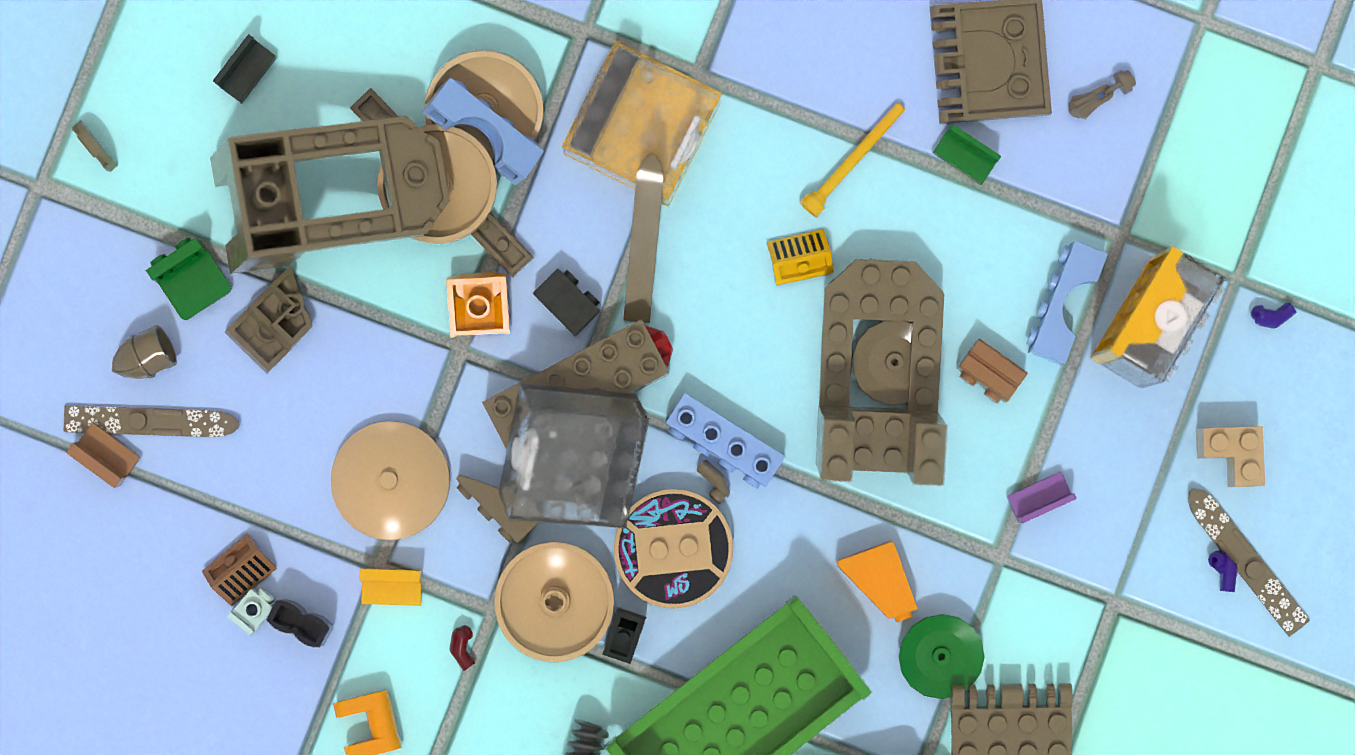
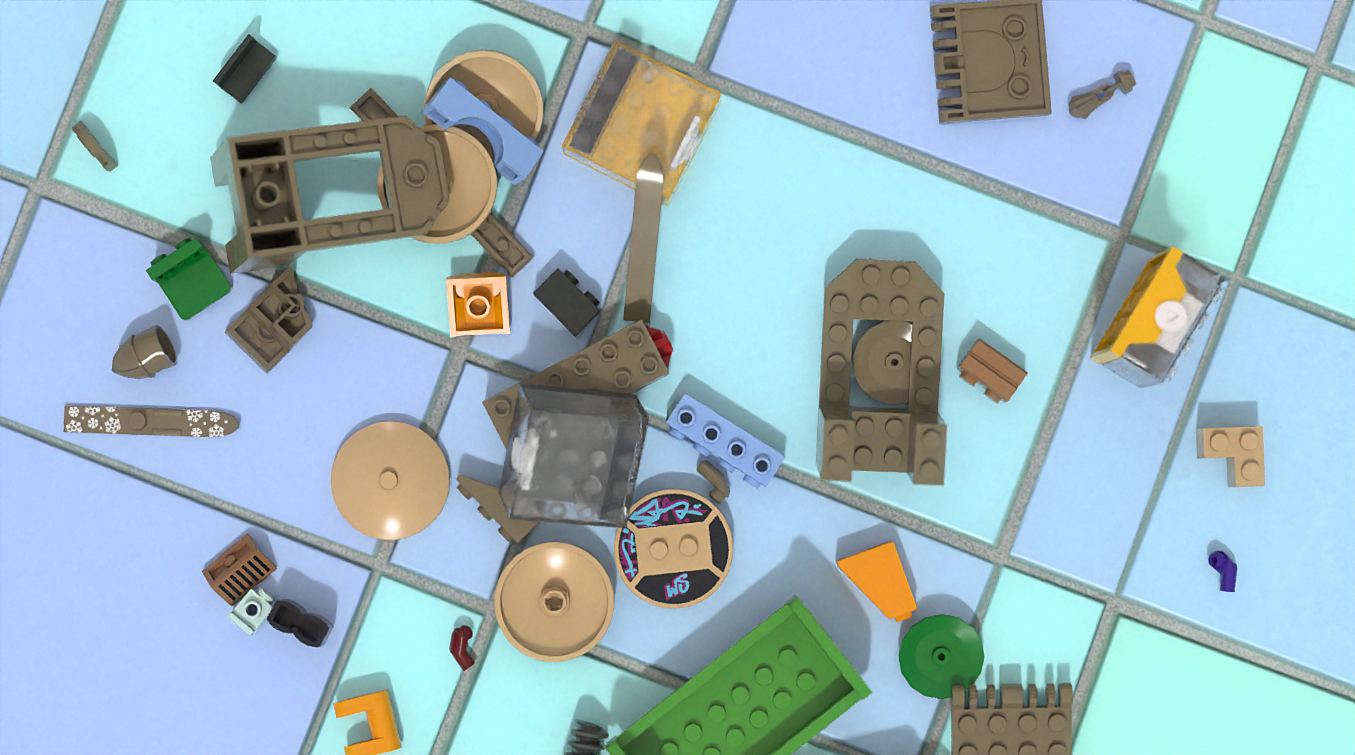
(104, 455): medium nougat panel -> none
(391, 586): yellow panel -> none
(624, 635): pearl dark grey slope -> none
(800, 257): yellow panel -> none
(815, 201): yellow piece -> none
(966, 154): green panel -> none
(1040, 498): medium lavender panel -> none
(1052, 337): light blue arch -> none
(1248, 562): dark tan piece -> none
(1271, 318): dark purple arm -> none

